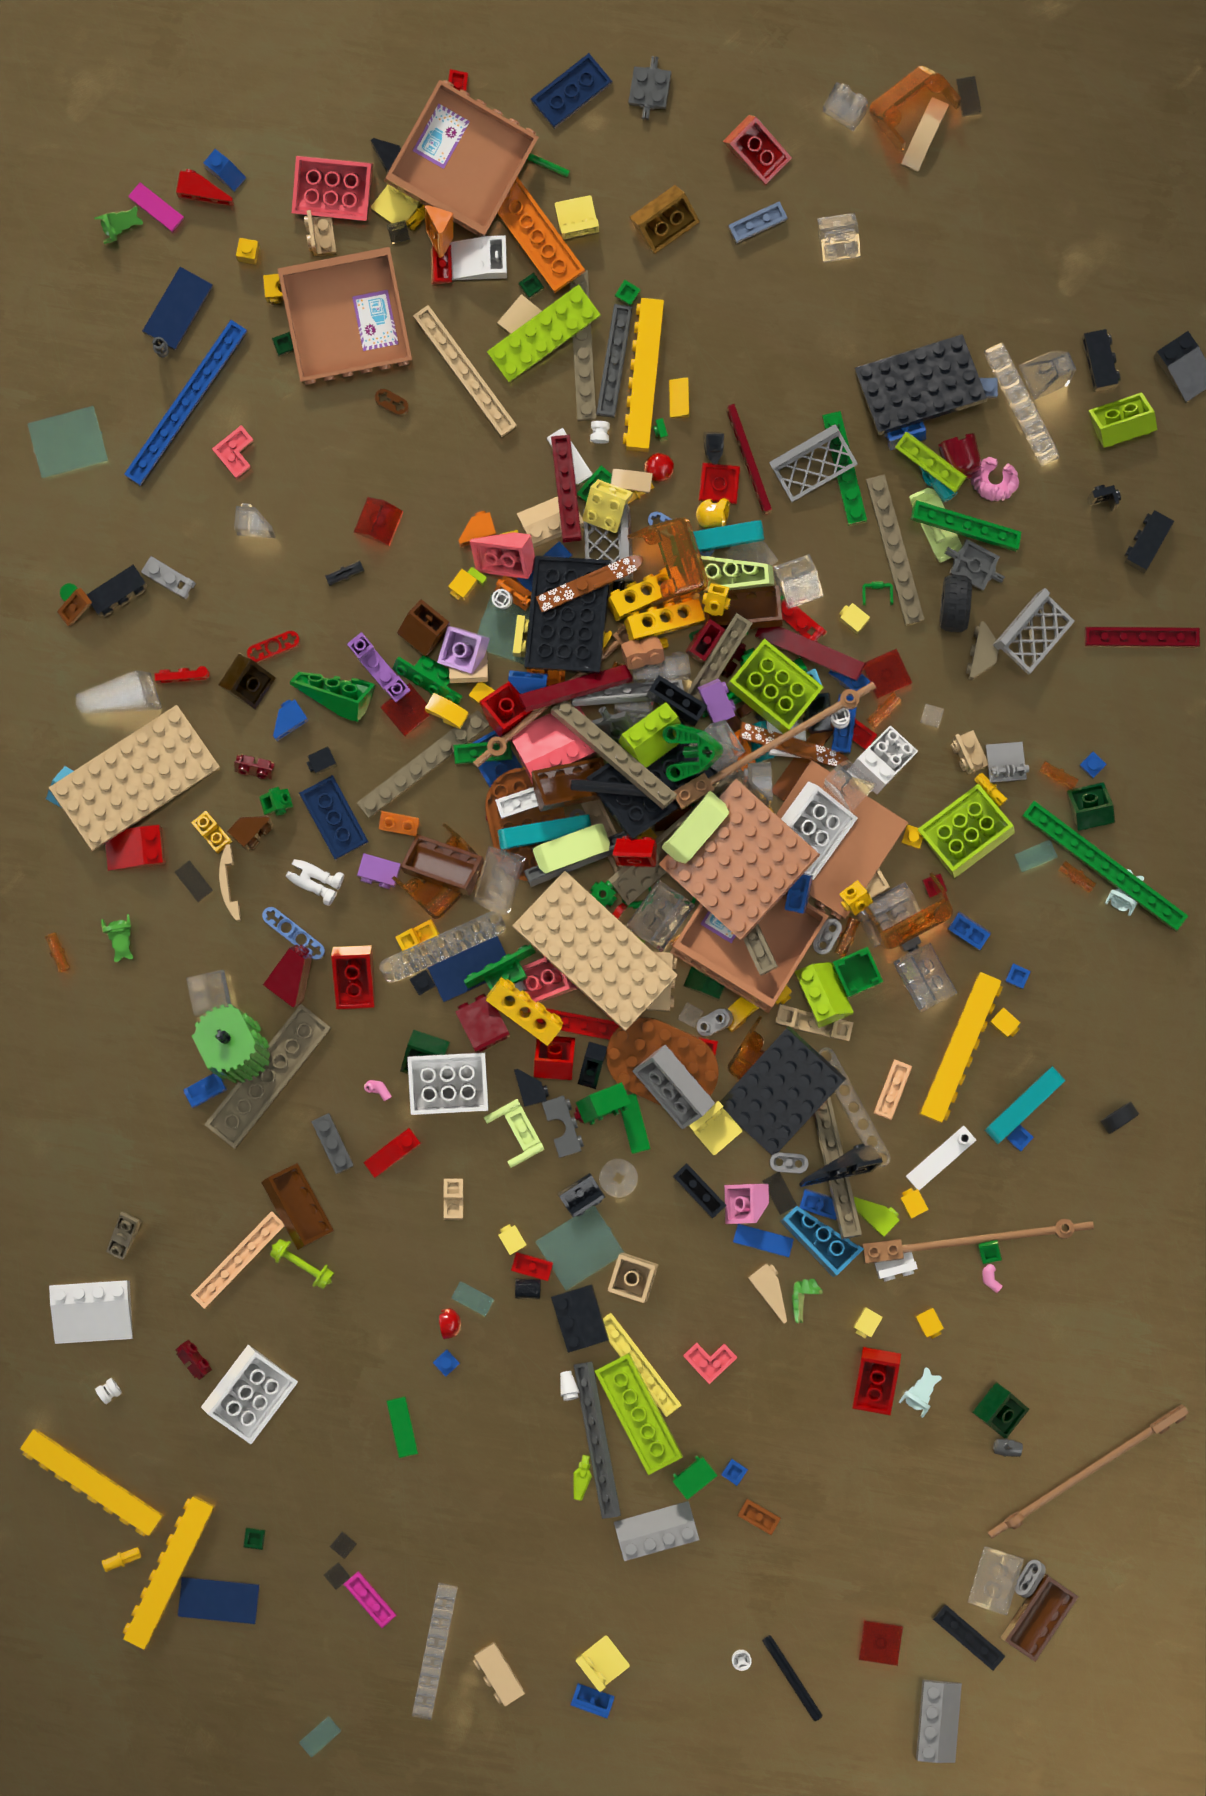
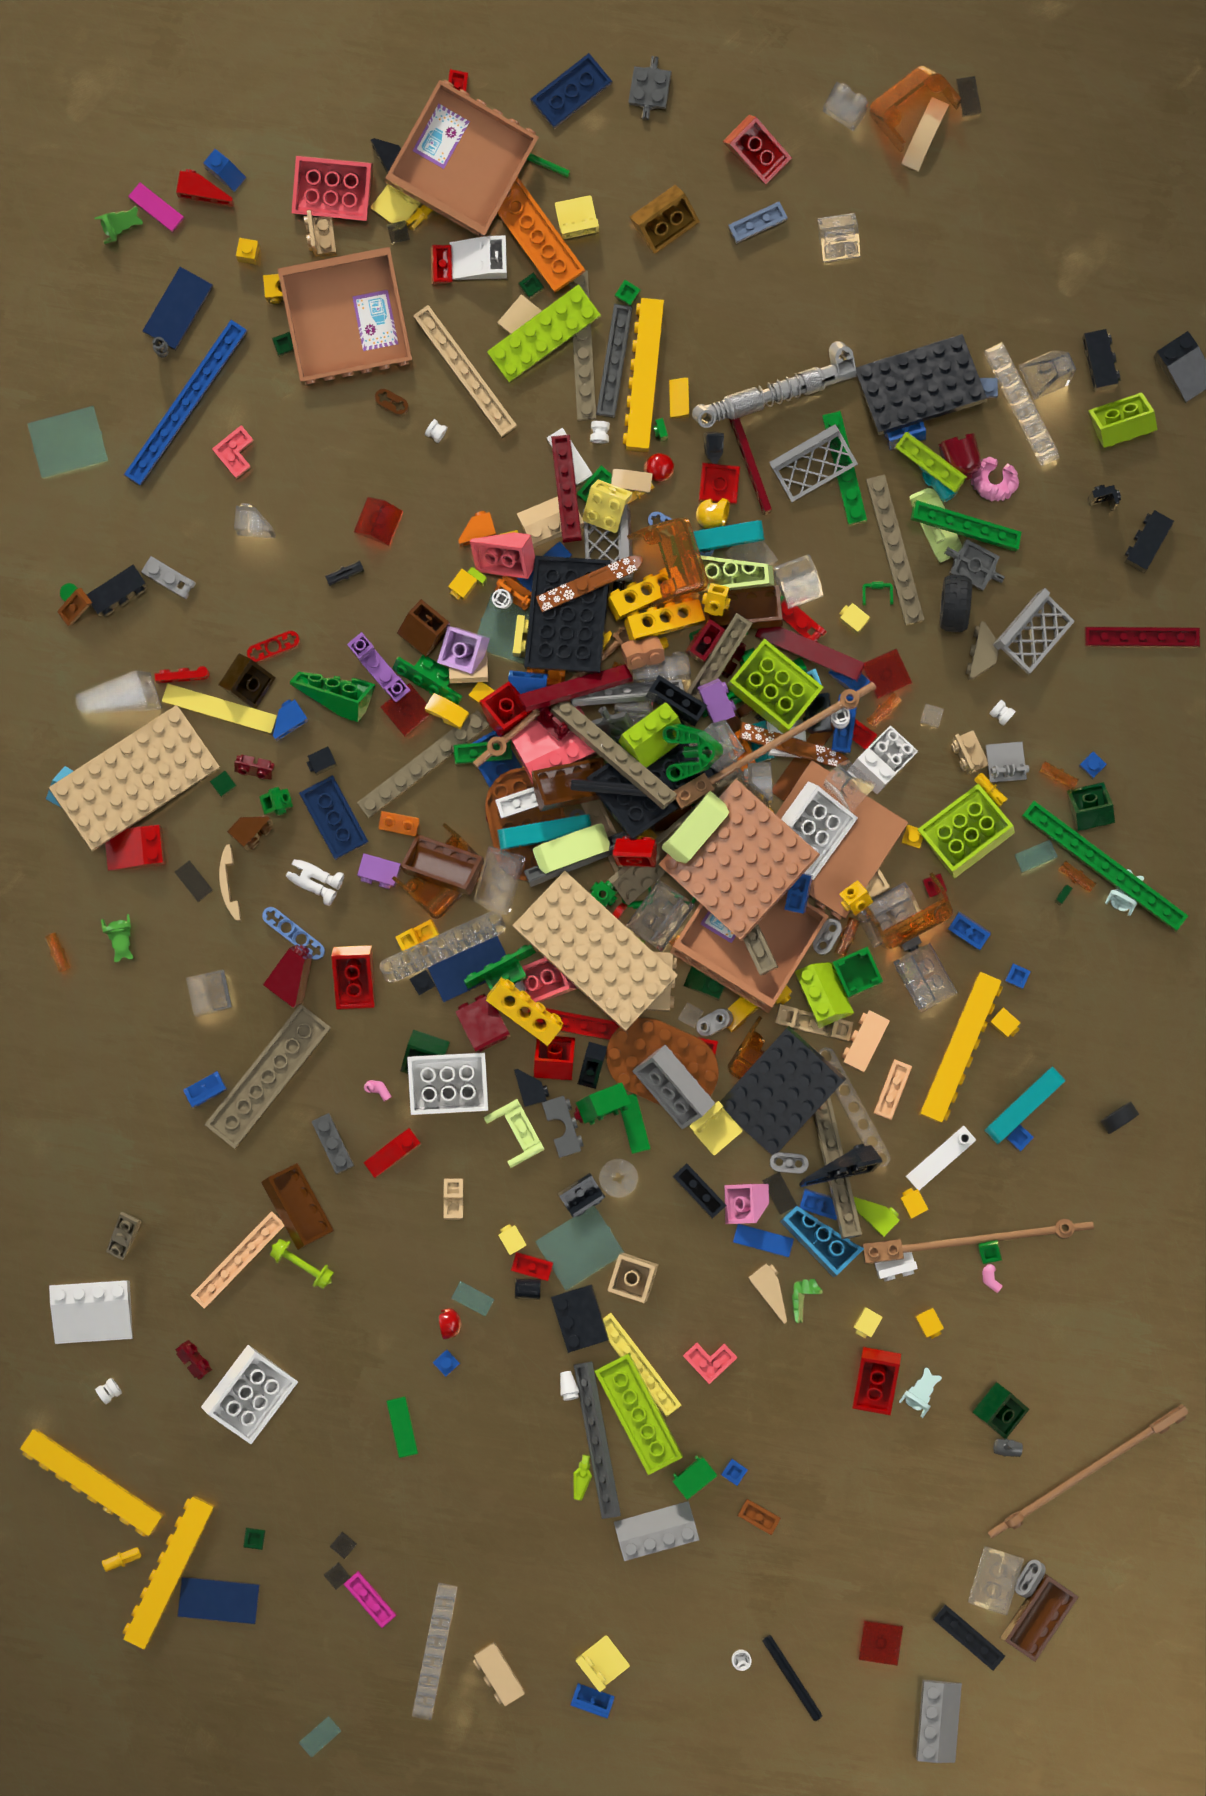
(211, 832): yellow slope -> none
(219, 708): none -> light yellow tile
(223, 783): none -> dark green tile
(231, 1044): bright green piece -> none
(436, 431): none -> white wheel
(439, 228): orange slope -> none
(552, 724): none -> dark red hinge
(804, 383): none -> light grey piece
(865, 1041): none -> light nougat brick
(1002, 712): none -> white wheel
(1063, 894): none -> dark green tile

